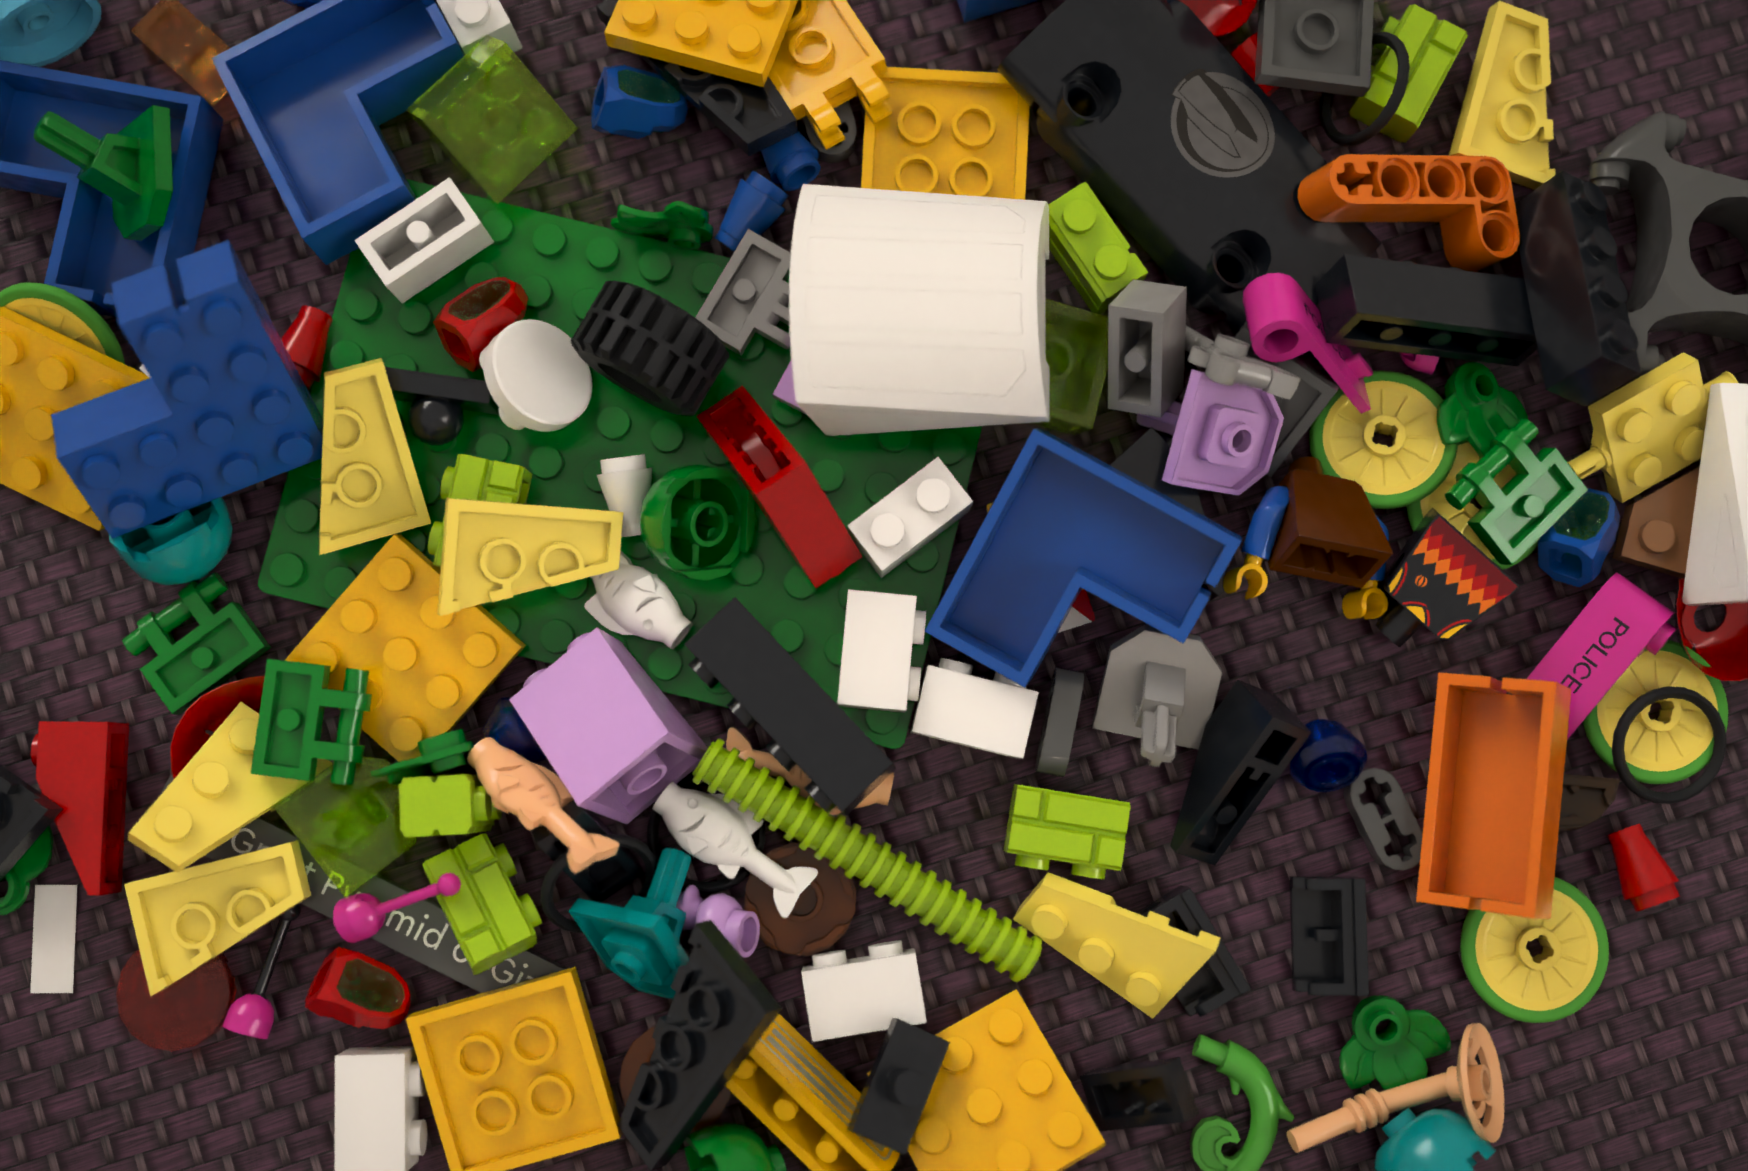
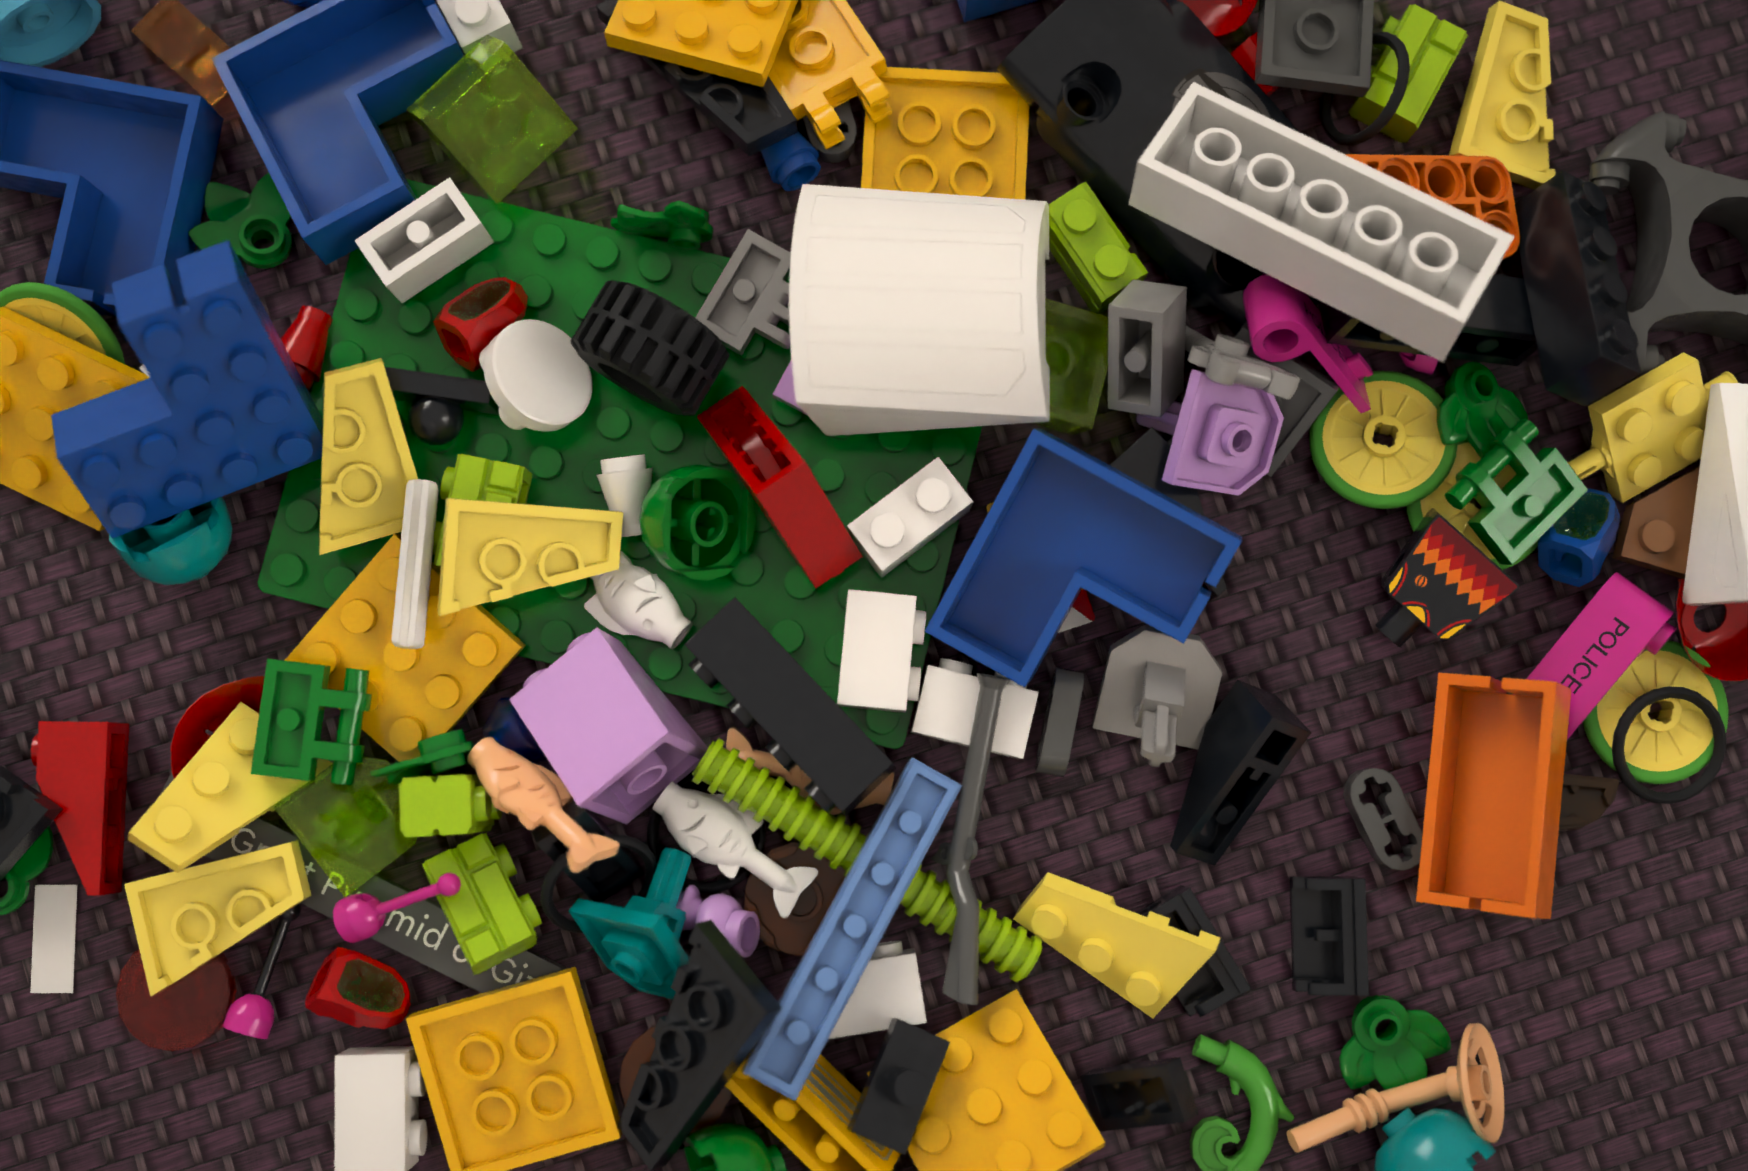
(126, 166): green piece -> none
(205, 656): green plate -> none
(244, 220): none -> green plate
(415, 564): none -> white axle
(636, 103): blue rock -> none
(753, 207): blue cone -> none
(852, 928): none -> medium blue tile
(963, 958): none -> dark grey piece
(1066, 829): lime brick -> none
(1317, 531): reddish brown torso -> none
(1318, 220): none -> white brick
(1328, 757): clear blue cone -> none
(1543, 985): light yellow wheel -> none
(1641, 869): red cone -> none

